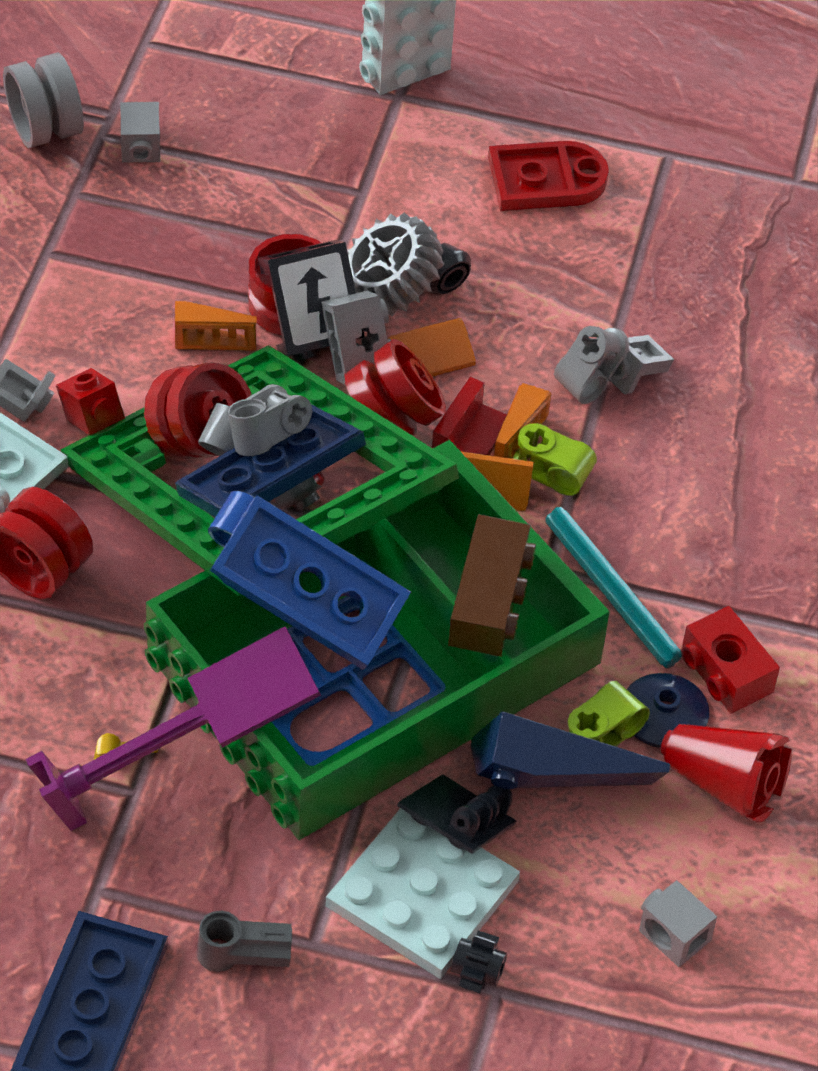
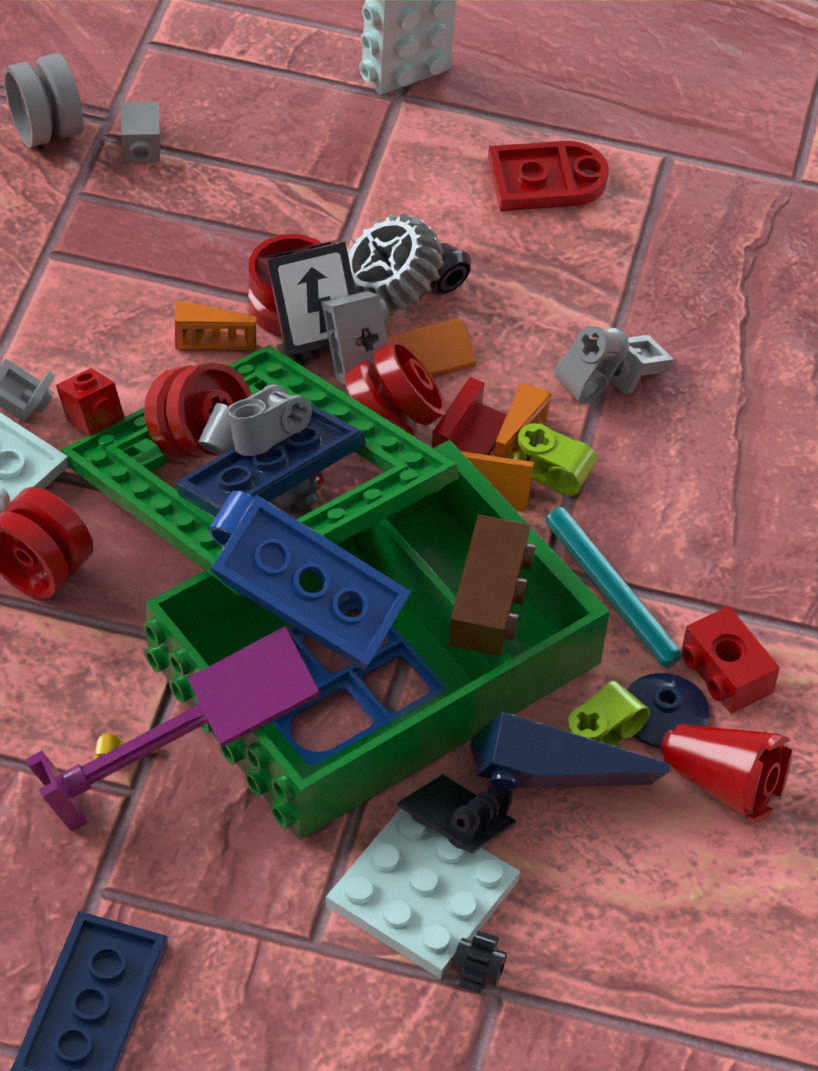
(246, 942): dark grey piece -> none
(677, 922): light grey brick -> none

